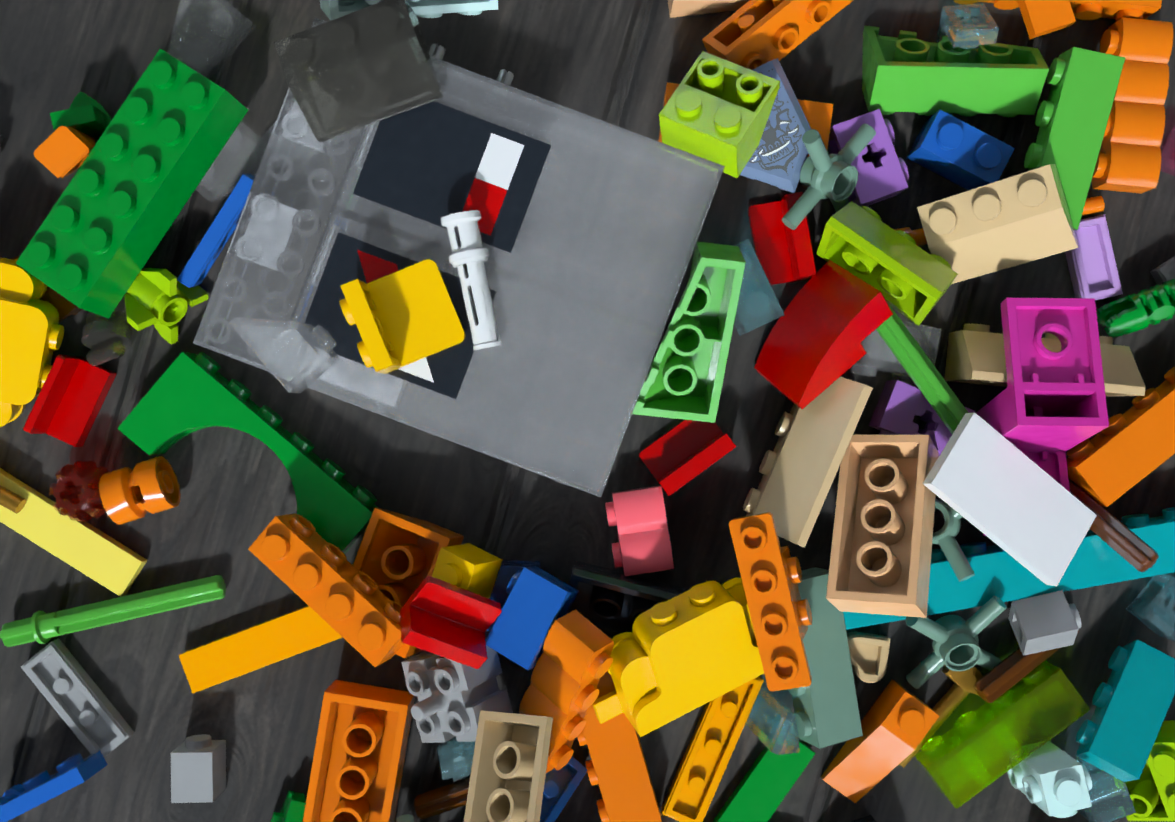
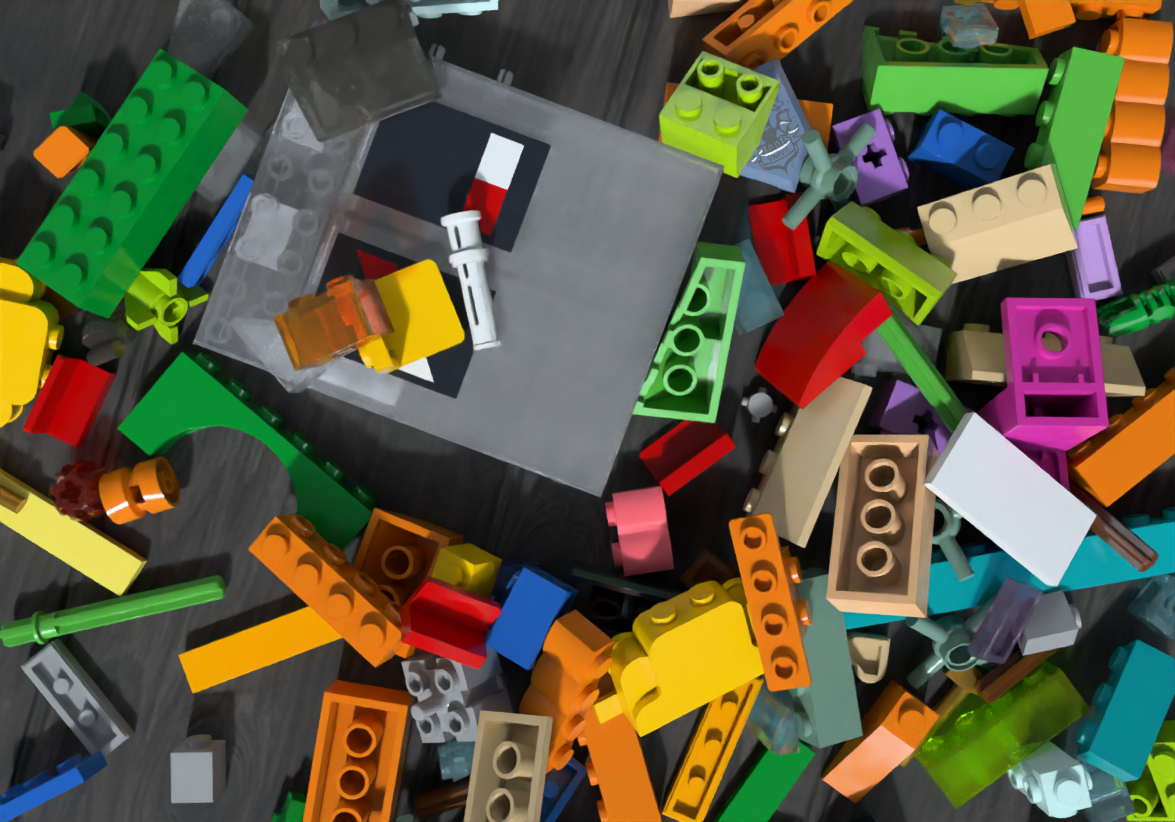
(333, 322): none -> clear orange brick
(706, 568): none -> reddish brown tile
(759, 404): none -> light grey piece
(1005, 620): none -> clear purple tile

